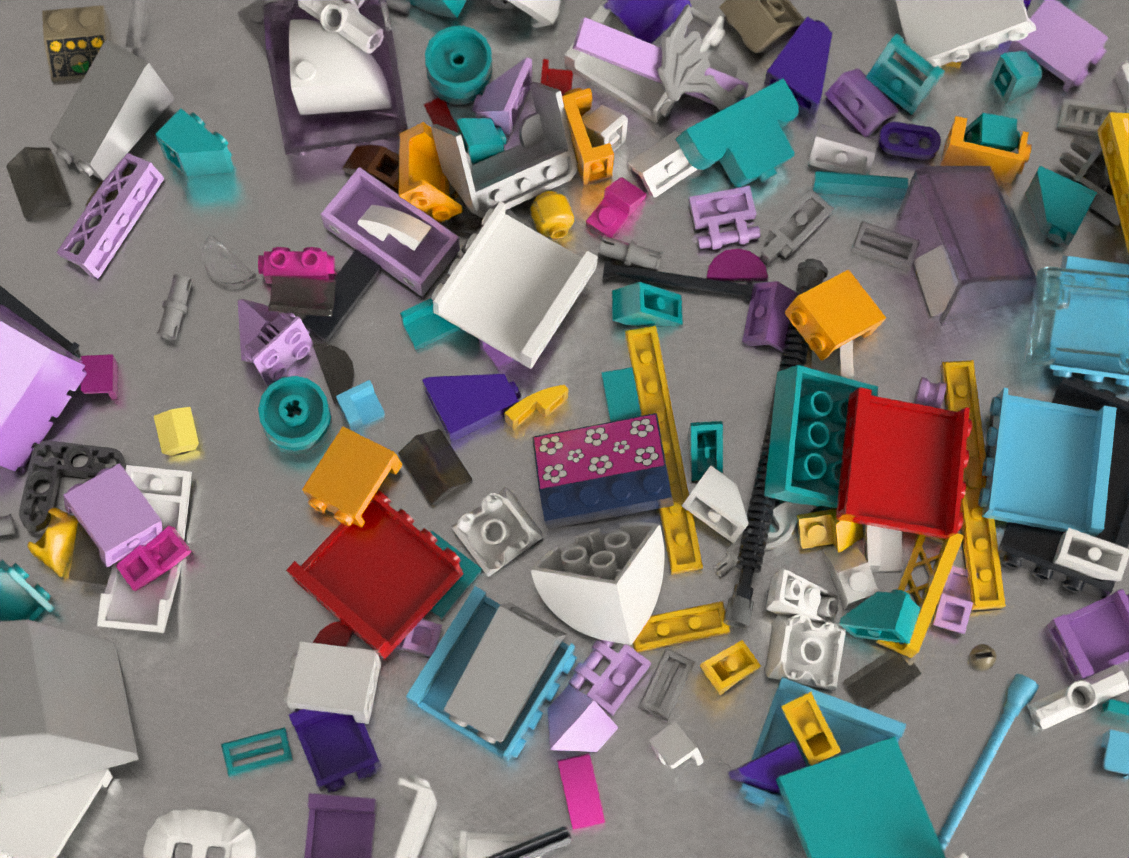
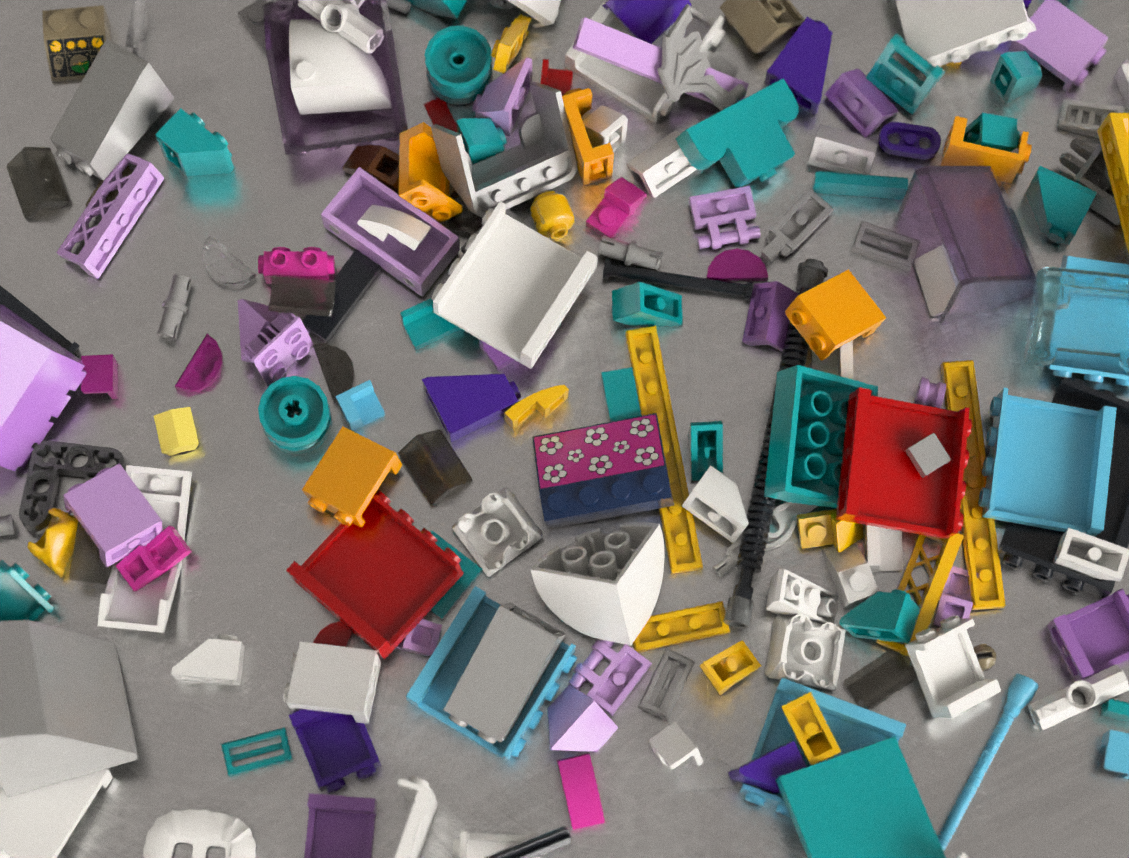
(203, 367): none -> magenta tile
(213, 662): none -> white slope
(510, 43): none -> yellow plate
(928, 455): none -> light grey tile
(949, 668): none -> white panel

